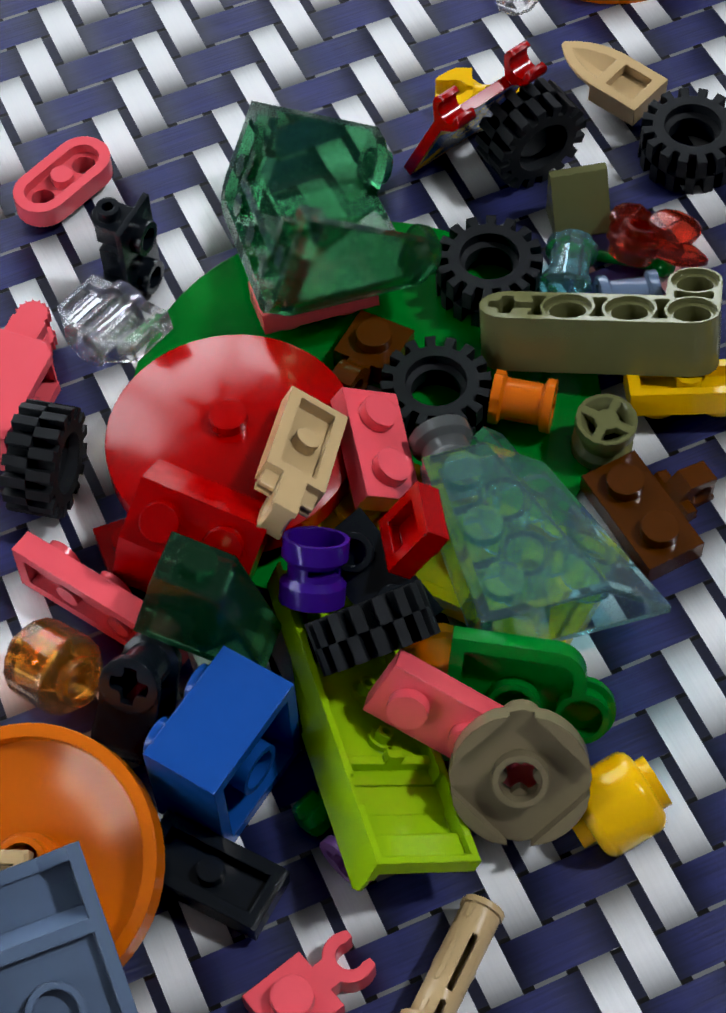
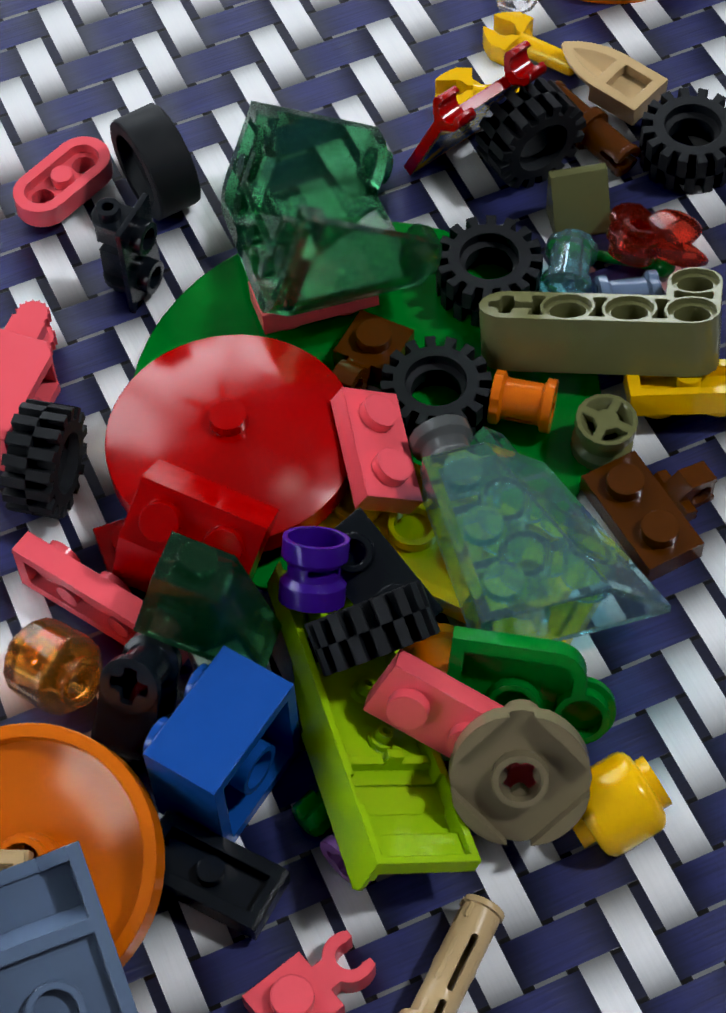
(120, 310): clear piece -> none
(155, 160): none -> black tyre
(297, 459): tan hinge -> none
(413, 530): red plate -> none
(514, 29): none -> yellow bar
(603, 139): none -> reddish brown pin

